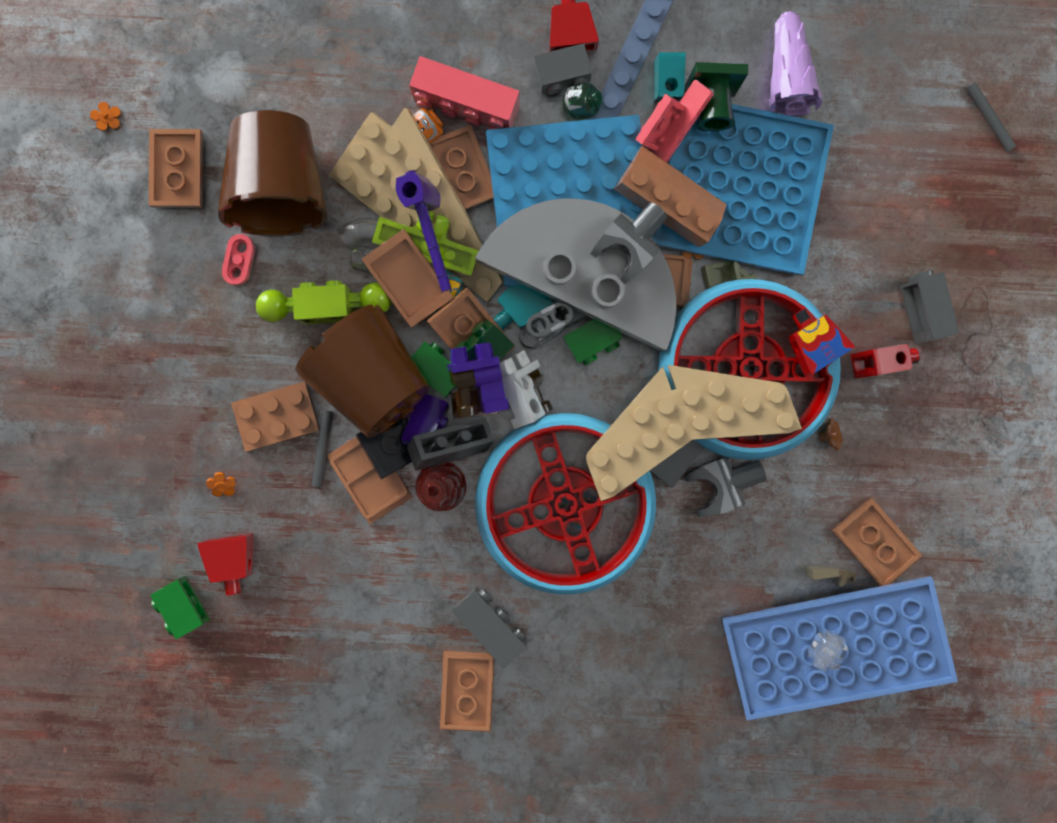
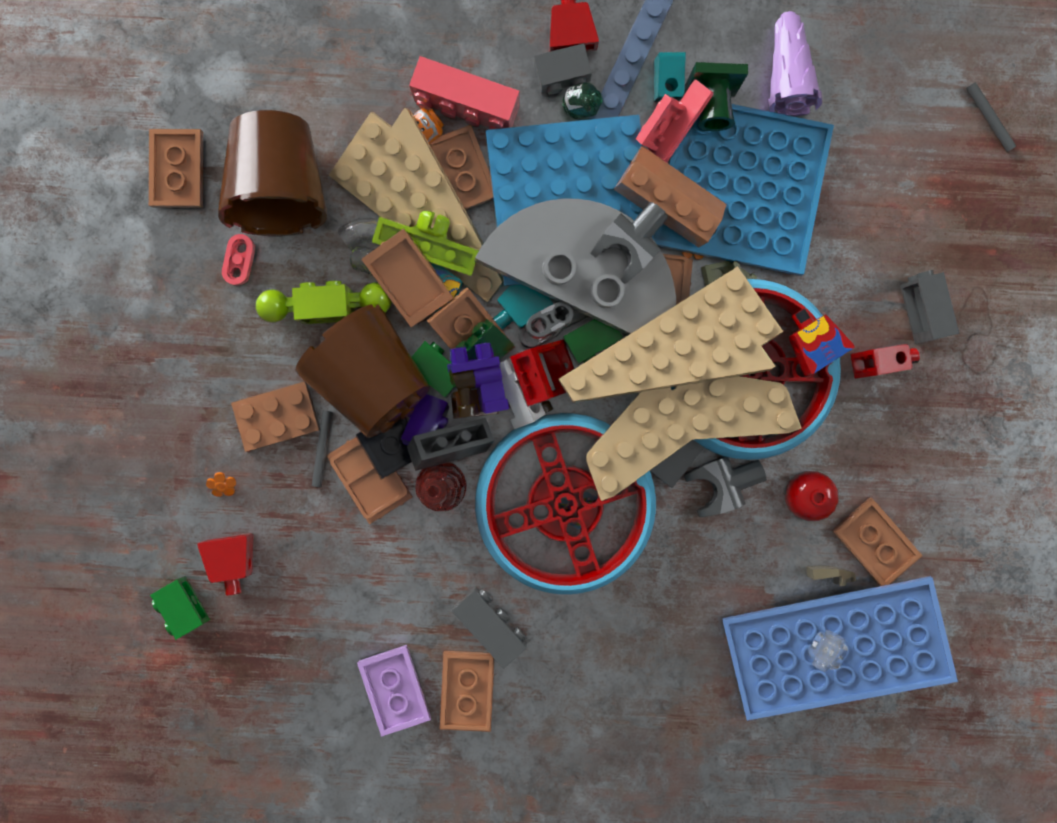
(106, 116): orange plant -> none
(394, 690): none -> lavender plate
(421, 195): dark purple piece -> none
(532, 373): none -> red window
(697, 341): none -> tan wing
(811, 496): none -> red cylinder
(832, 434): dark orange plant -> none

